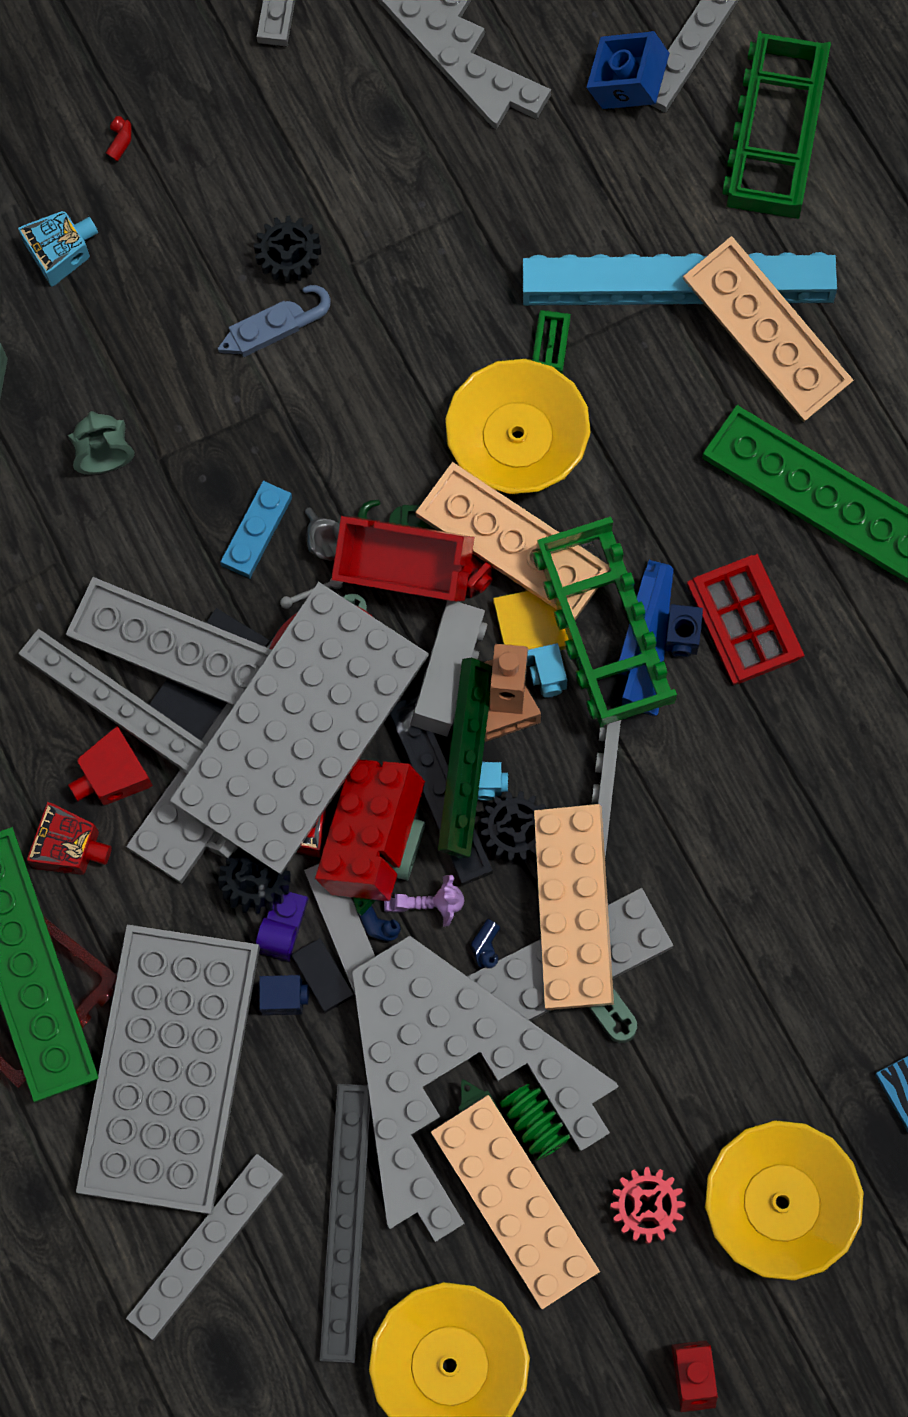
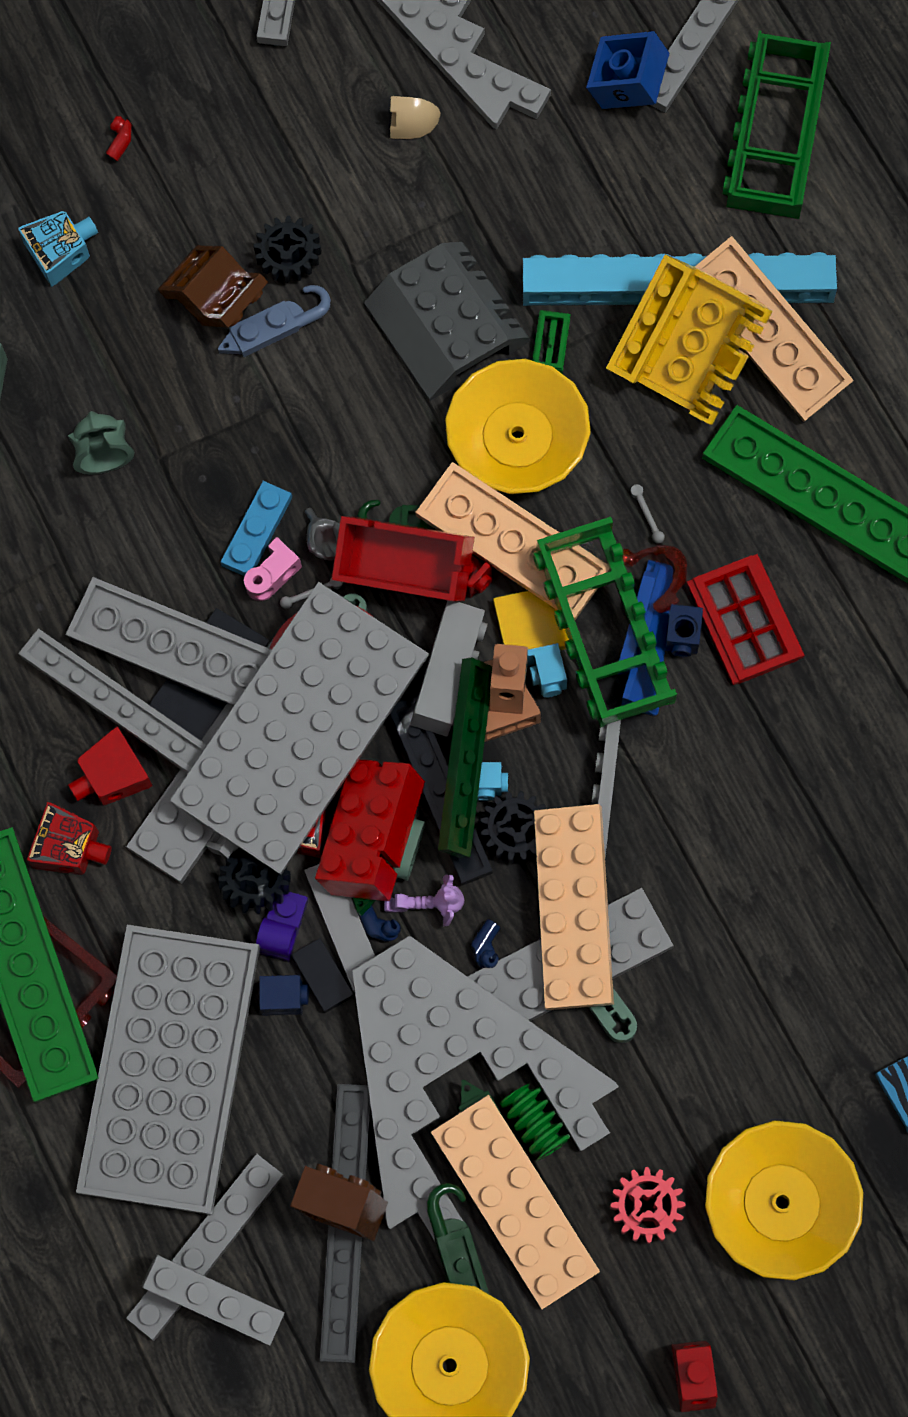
(212, 1299): none -> light grey brick
(213, 286): none -> reddish brown bracket
(273, 573): none -> bright pink leg
(340, 1201): none -> reddish brown brick
(412, 117): none -> tan brick
(443, 316): none -> dark grey slope
(454, 1241): none -> dark green plate
(637, 492): none -> light grey hinge
(680, 564): none -> clear red helmet
(688, 337): none -> yellow slope

